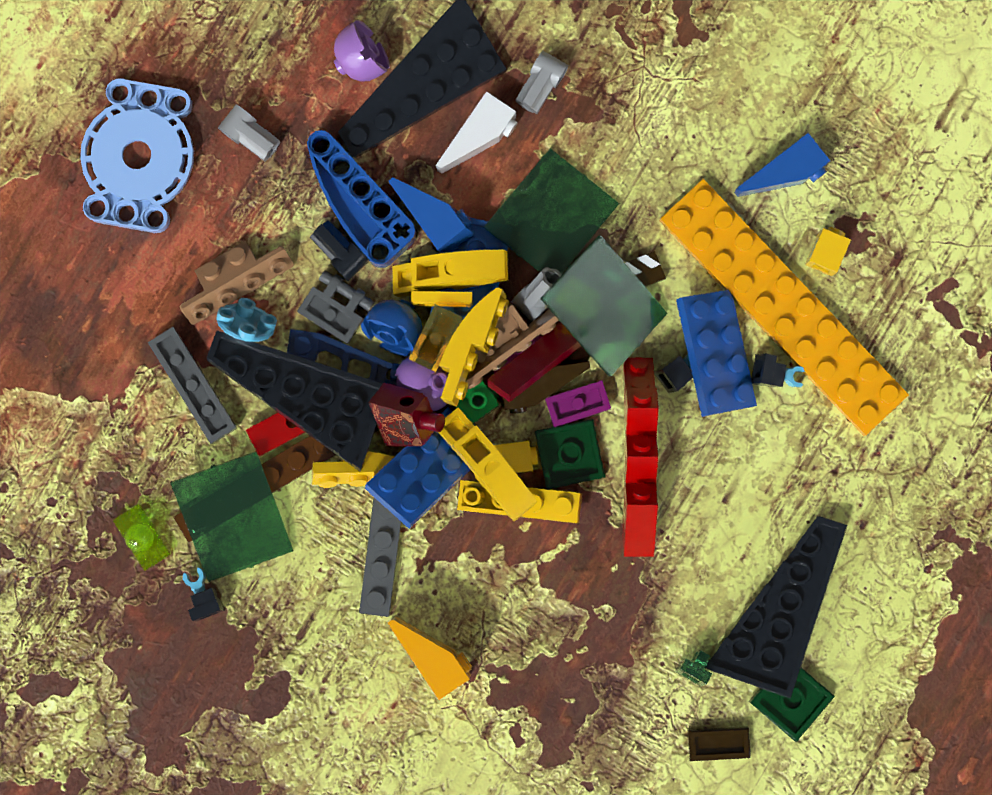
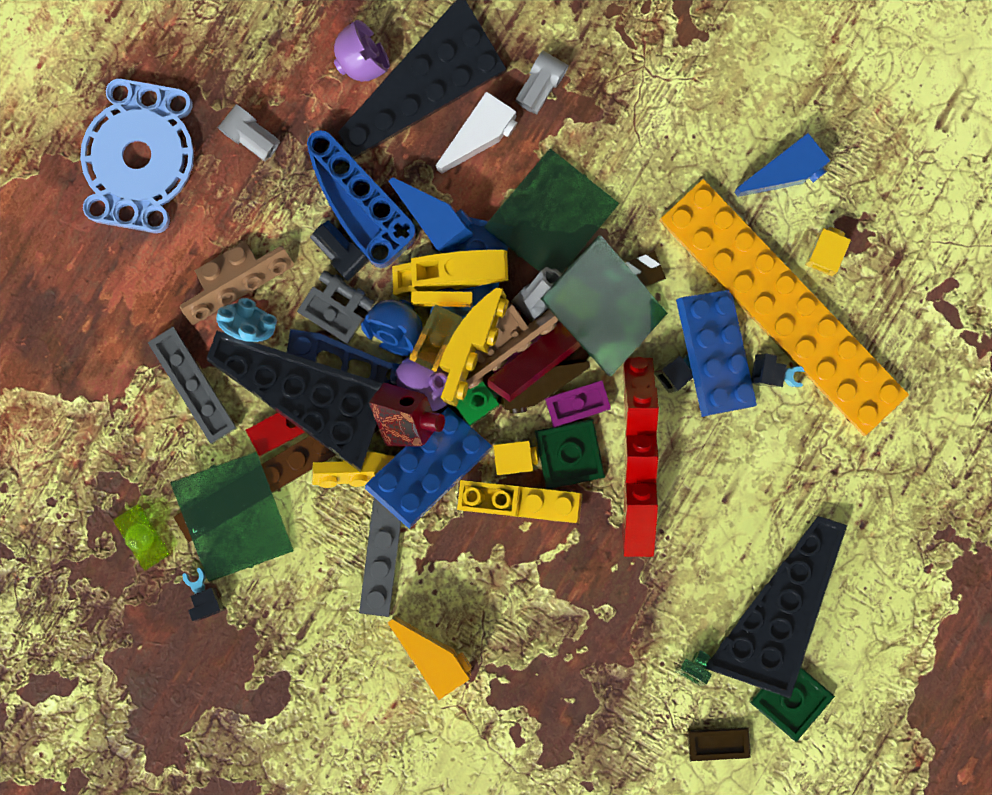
(487, 465): yellow slope -> none

